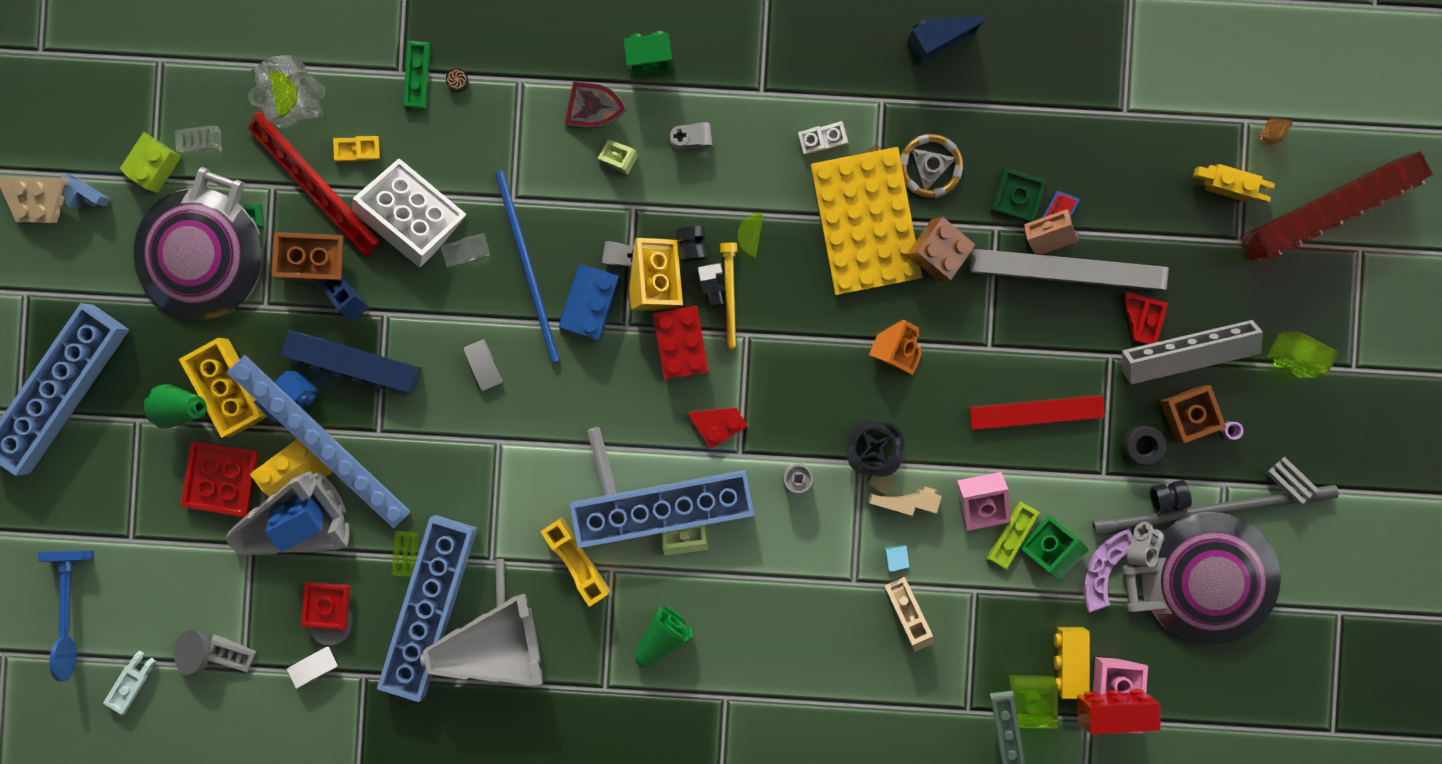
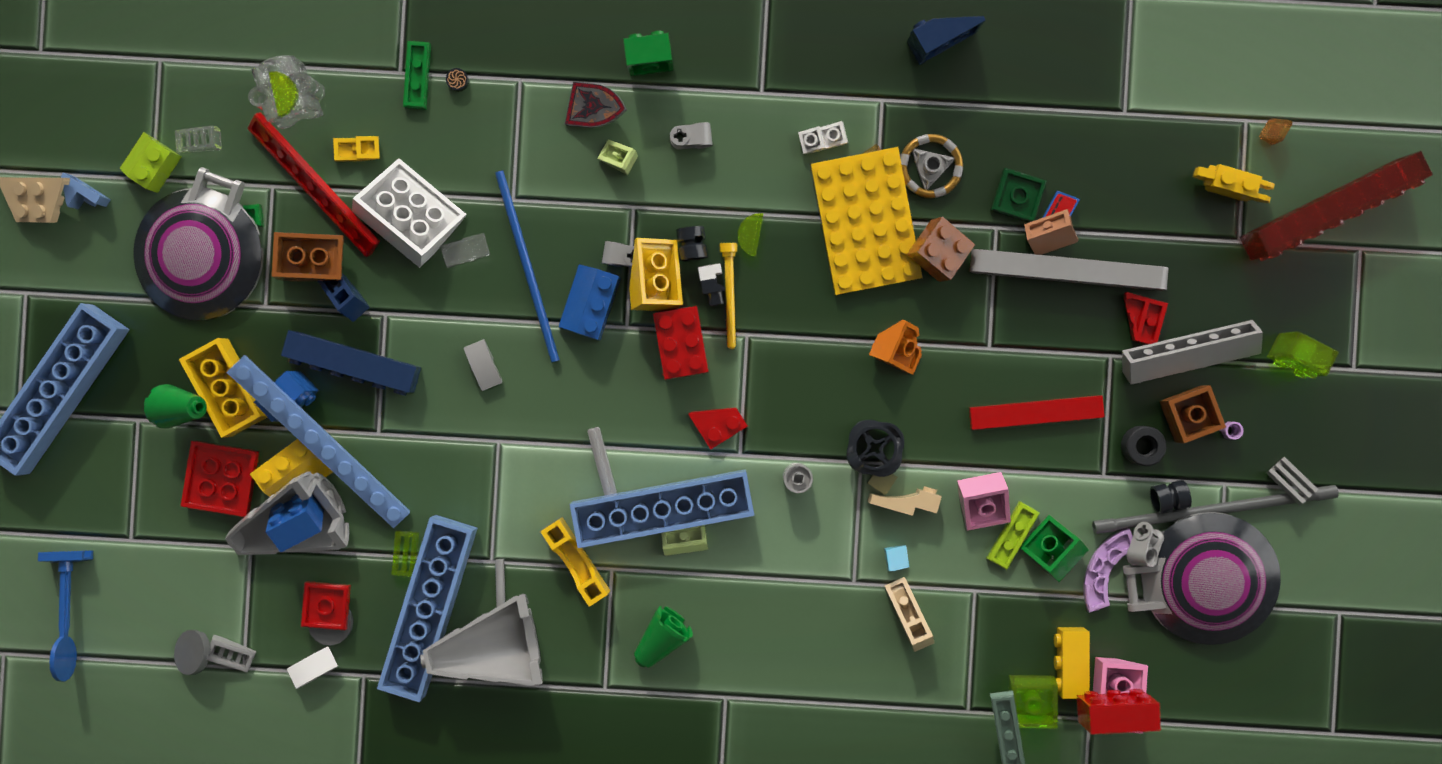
(128, 684): light aqua hinge -> none

